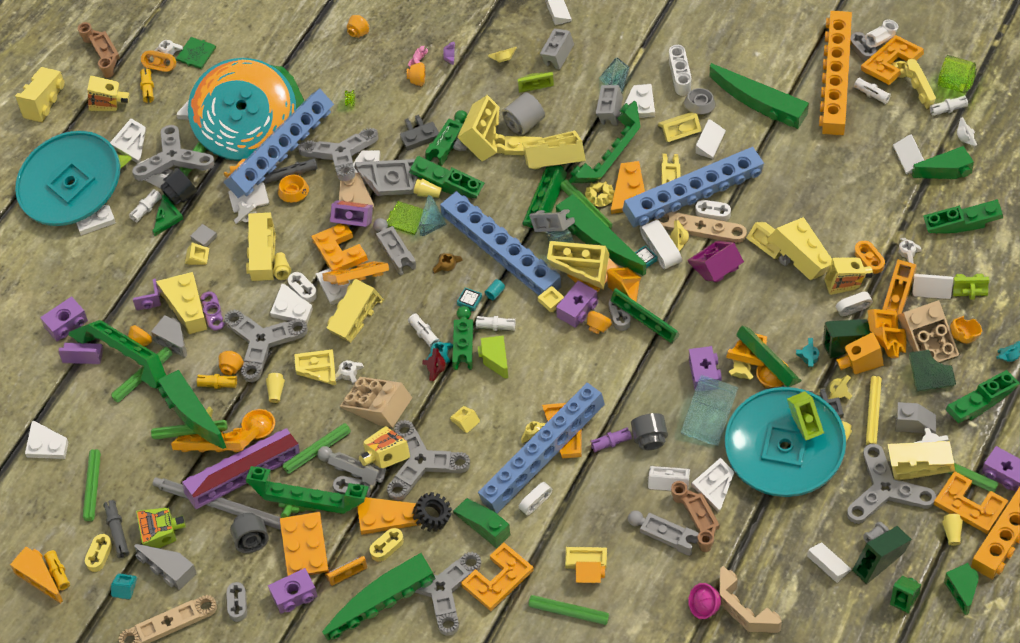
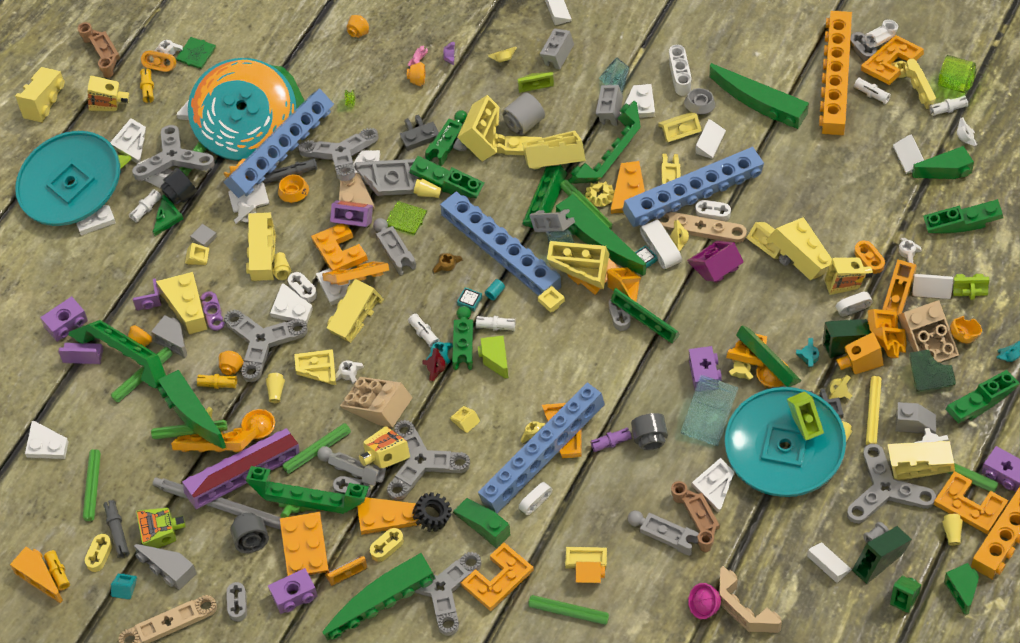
(431, 218): clear light blue slope -> none
(577, 304): medium lavender brick -> none
(597, 322): light orange cone -> none
(663, 477): white slope -> none

